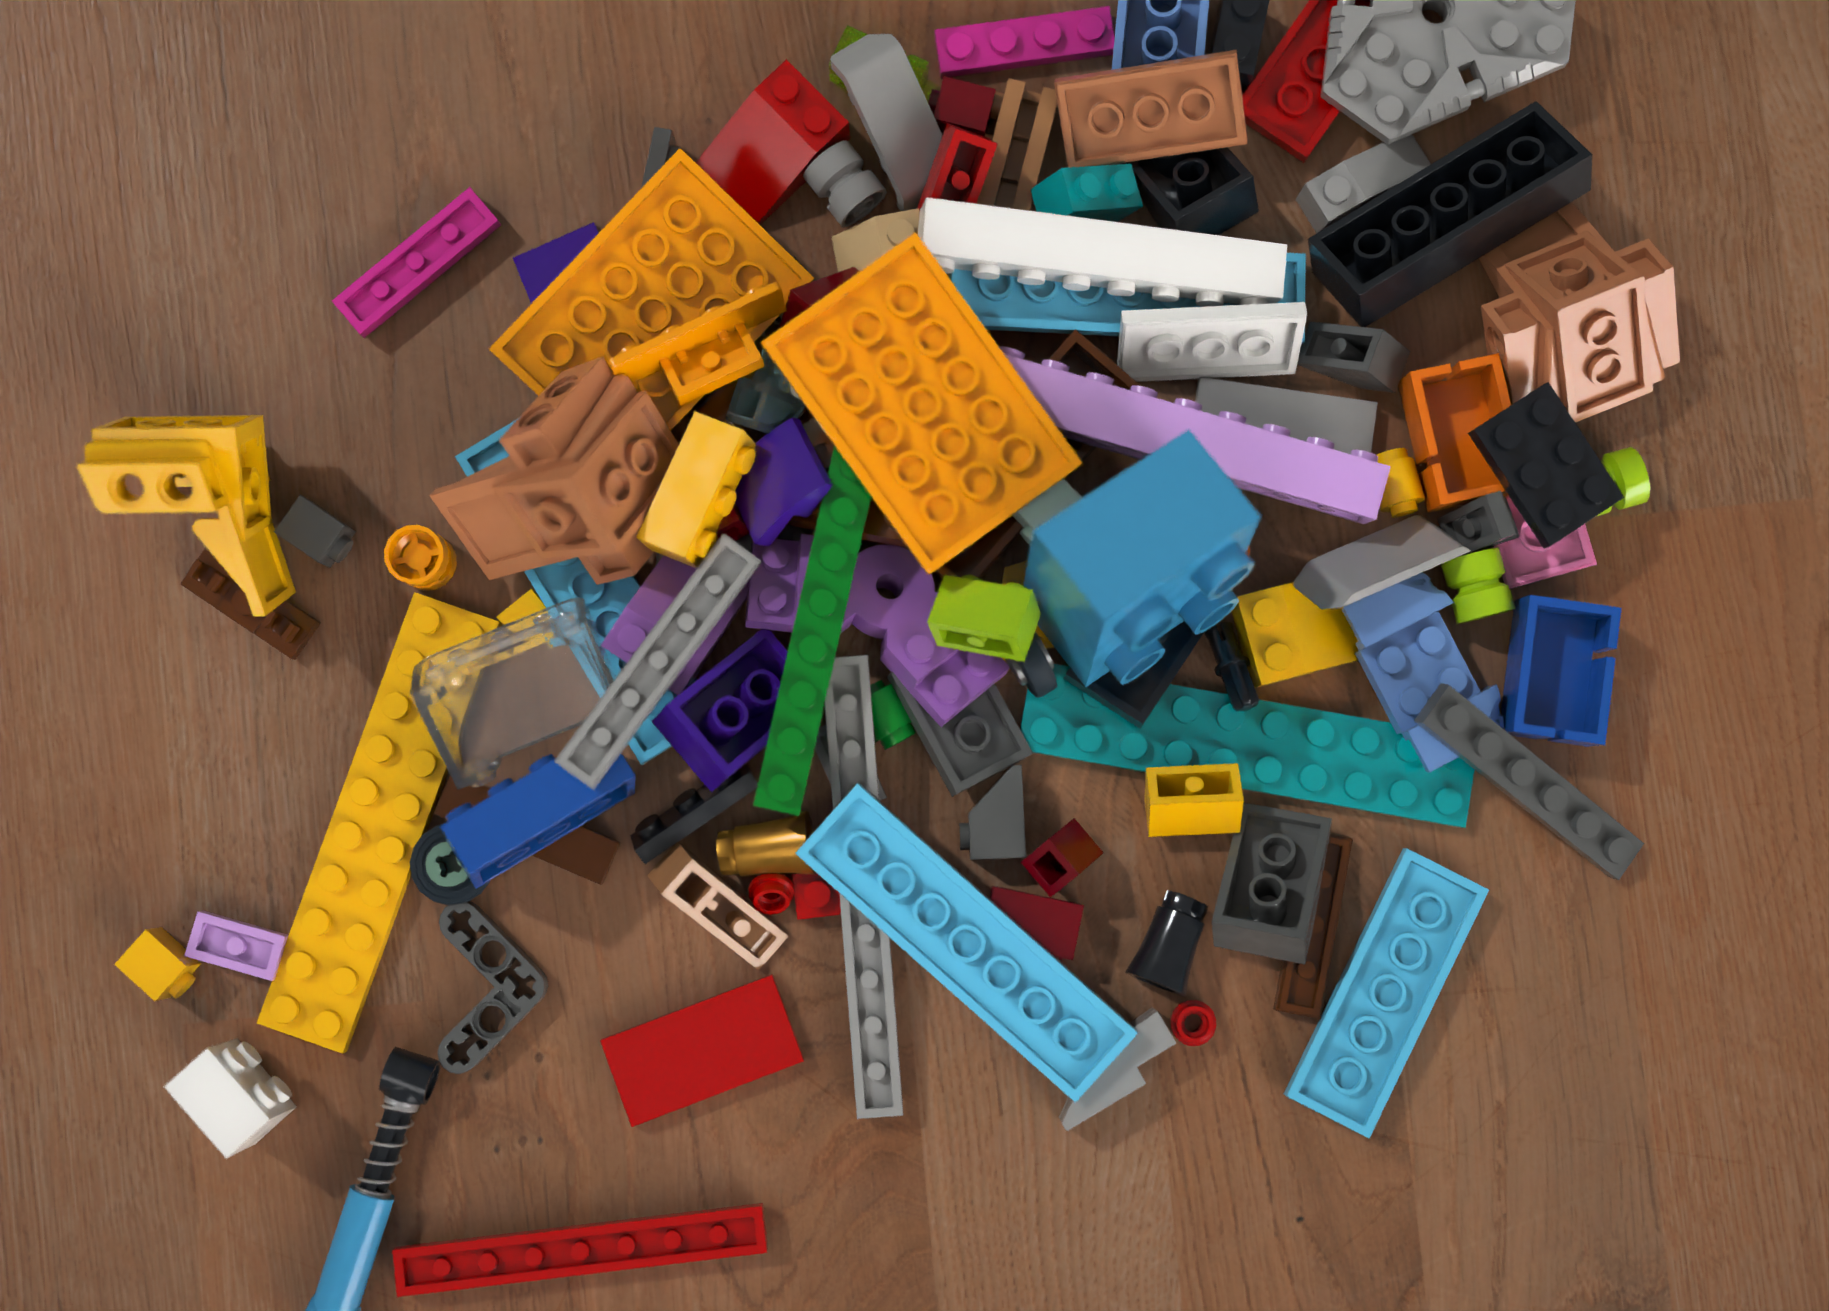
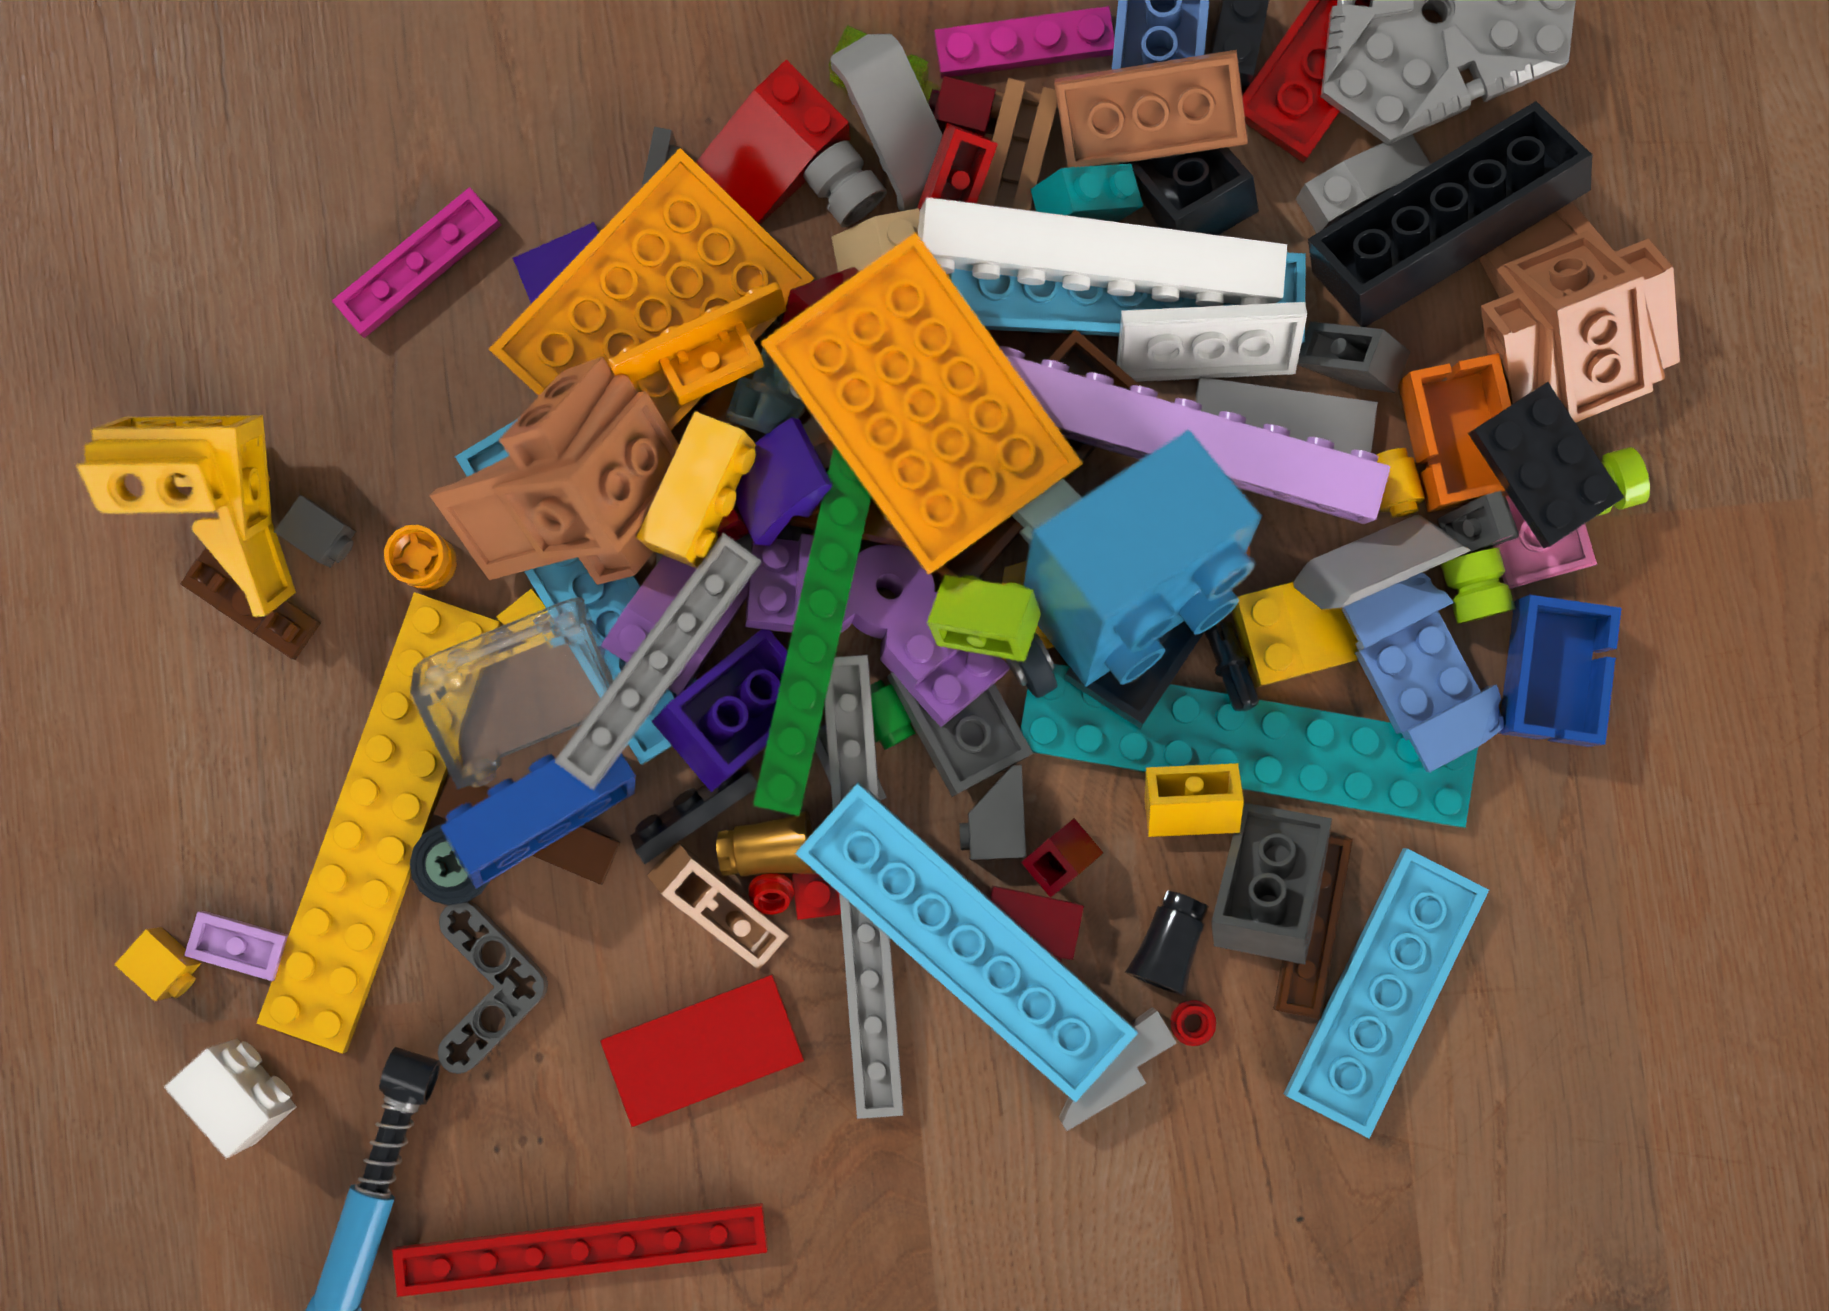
(1528, 781): dark grey plate -> none

